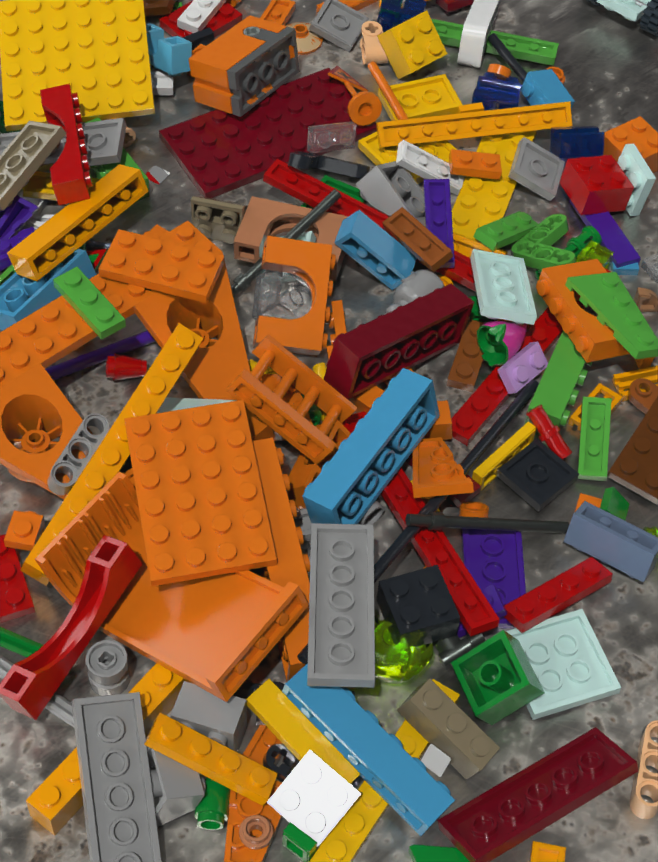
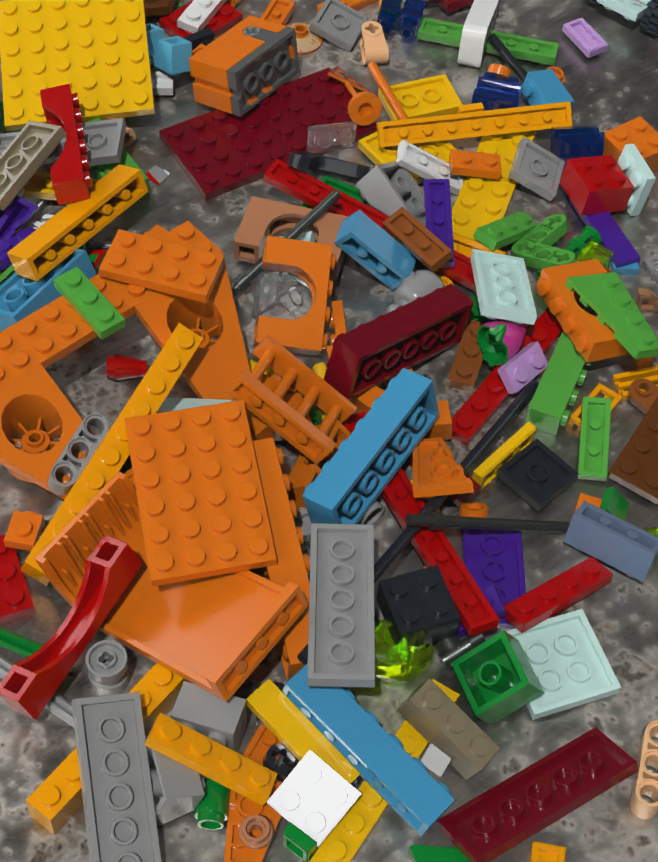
(100, 355): dark purple piece -> none
(217, 218): dark tan slope -> none
(412, 44): yellow brick -> none
(548, 432): red pin -> none
(585, 37): none -> lavender plate

